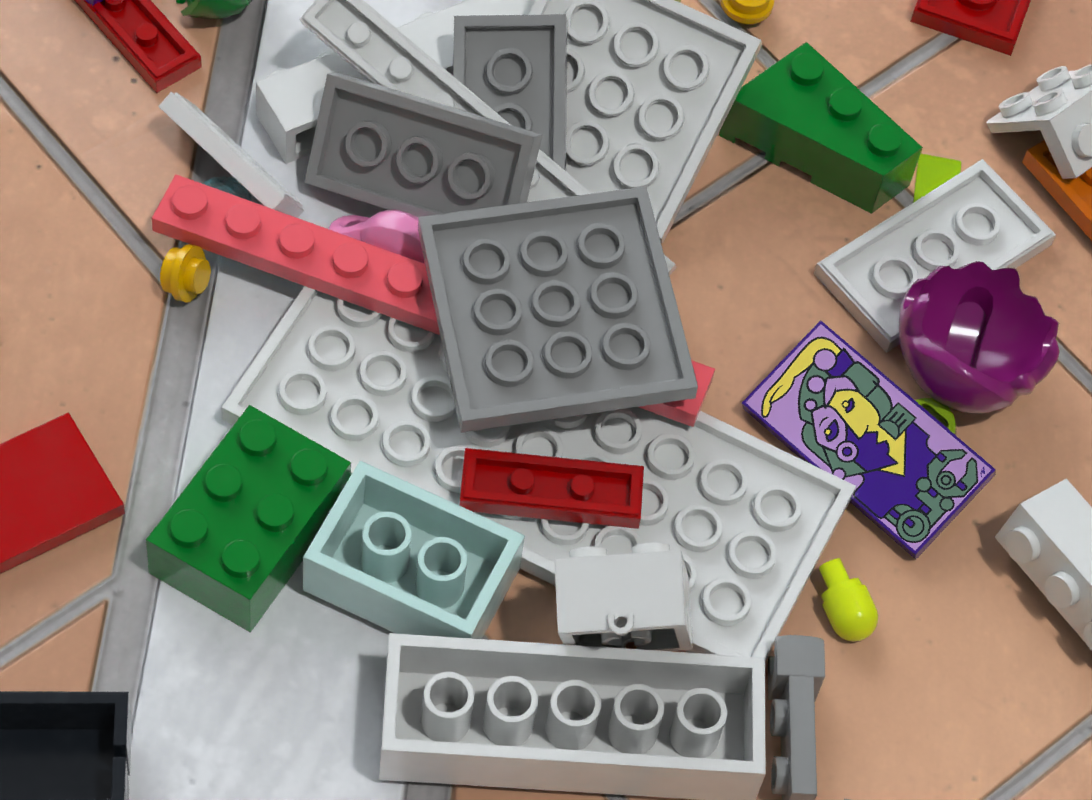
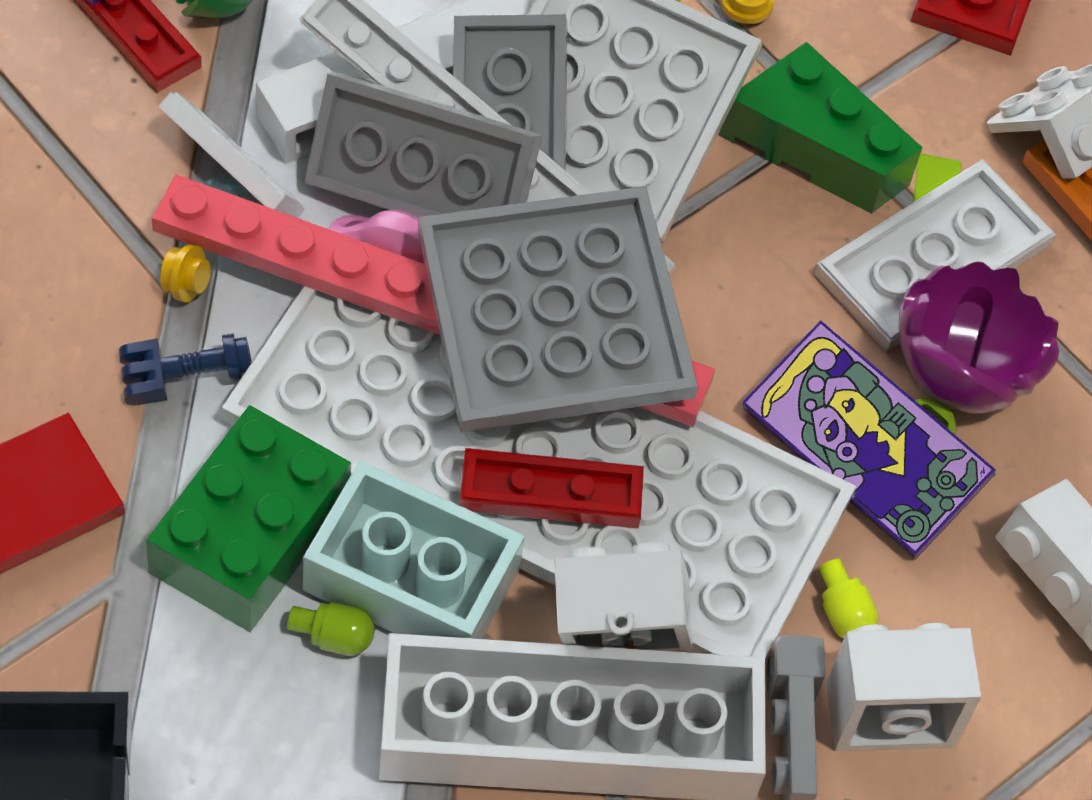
(147, 369): none -> dark blue hinge
(334, 627): none -> lime cylinder
(902, 688): none -> white brick

